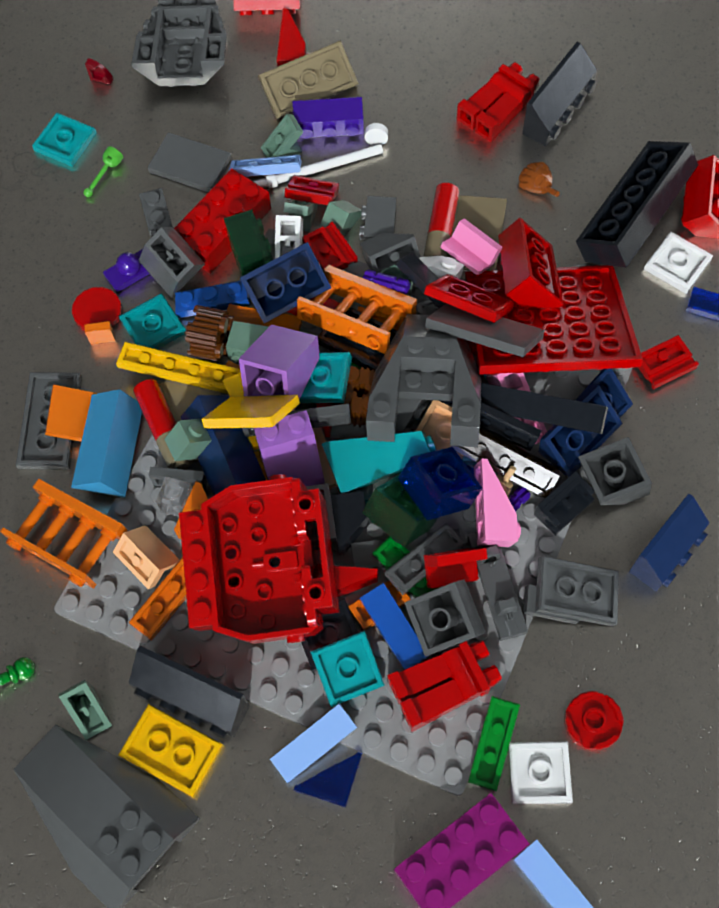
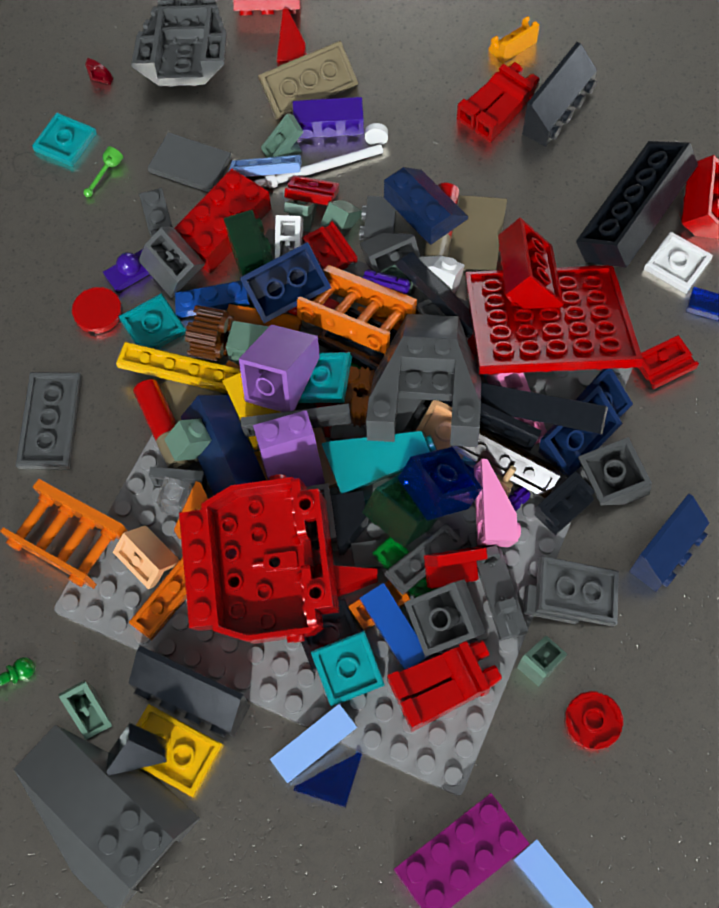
(67, 412): orange tile -> none
(100, 332): orange tile -> none
(108, 444): dark azure slope -> none
(136, 750): none -> black slope
(251, 411): yellow tile -> none
(422, 203): none -> dark blue slope
(469, 298): red tile -> none
(472, 247): bright pink panel -> none
(494, 743): green tile -> none
(502, 335): dark grey tile -> none
(515, 41): none -> light orange hinge
(537, 179): dark orange piece -> none
(540, 773): white tile -> none
(541, 660): none -> sand green slope

